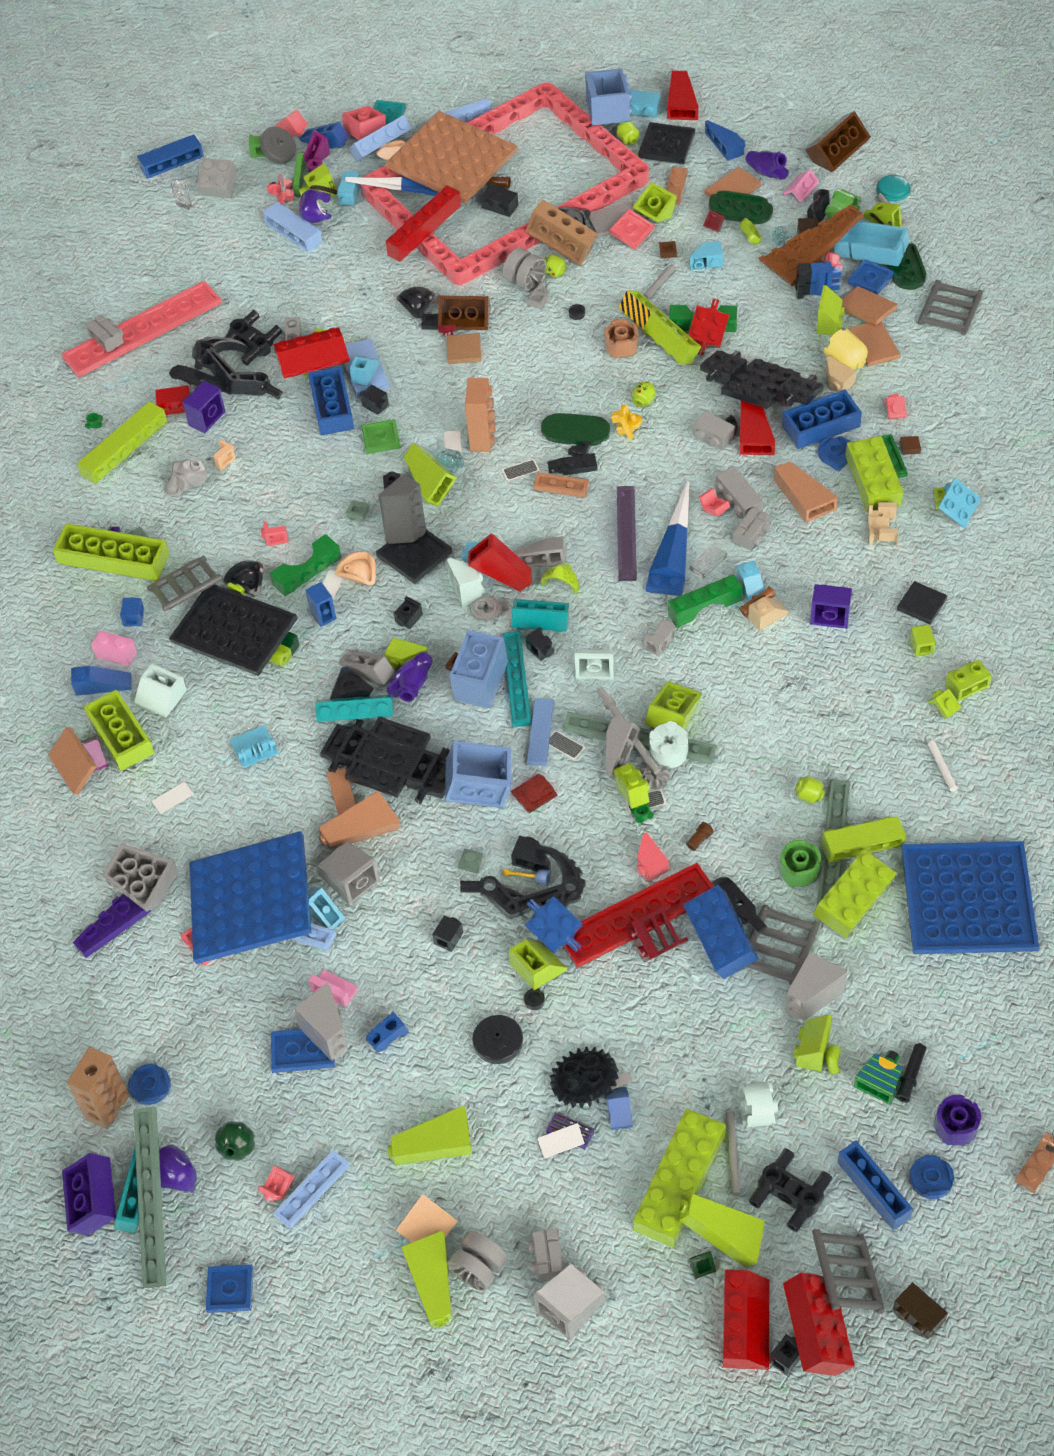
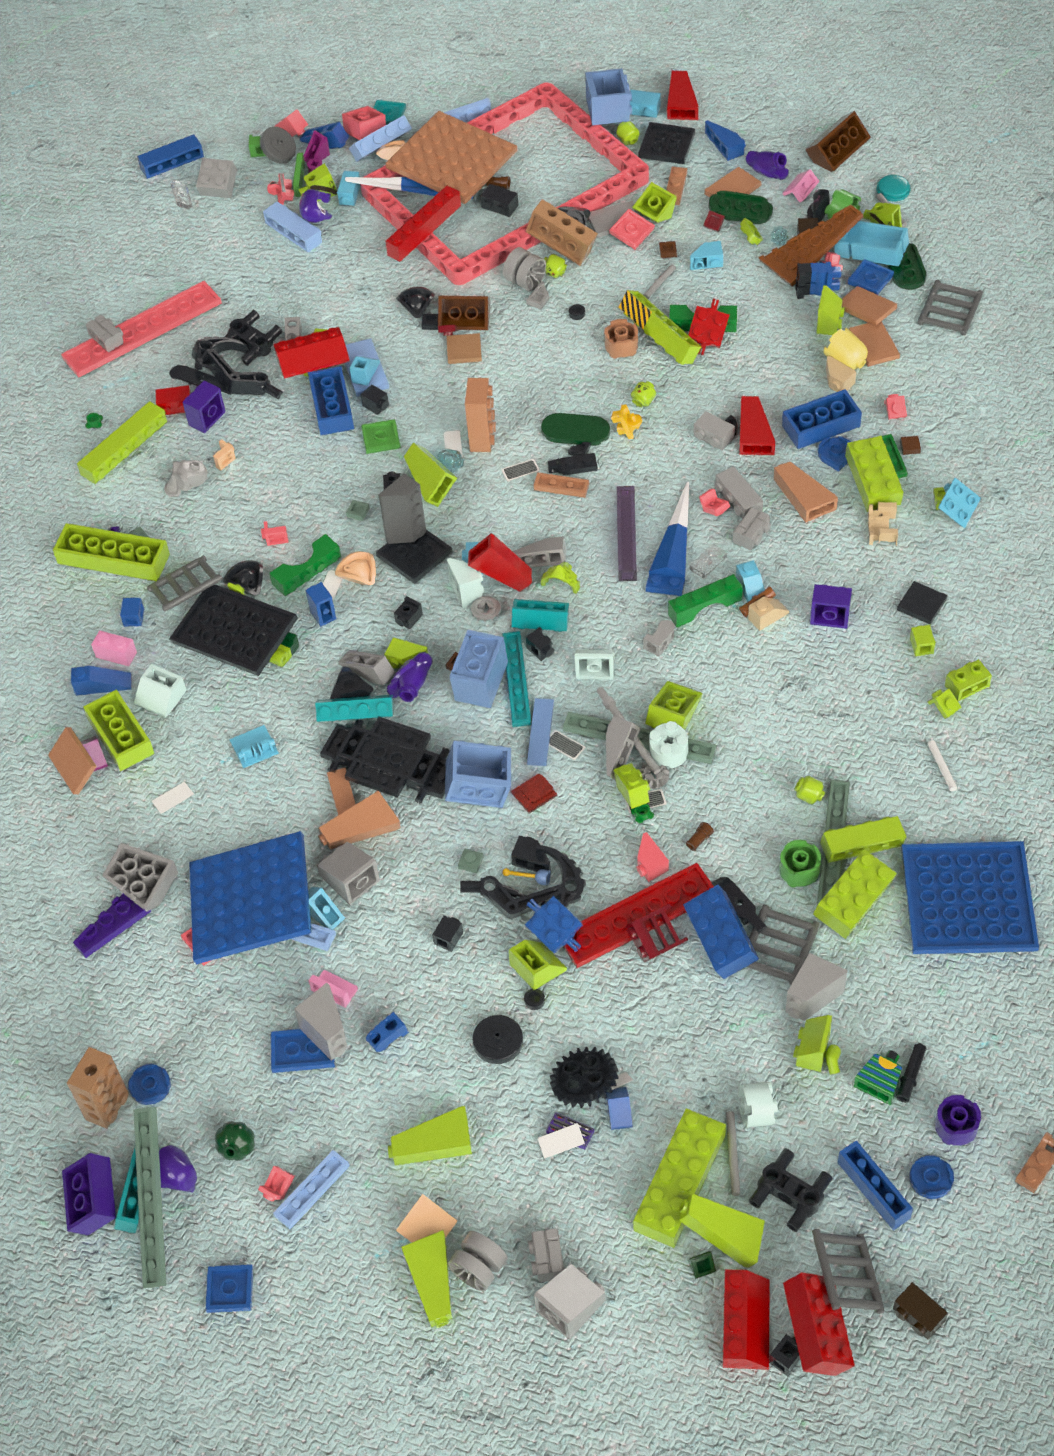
(759, 381): black piece -> none

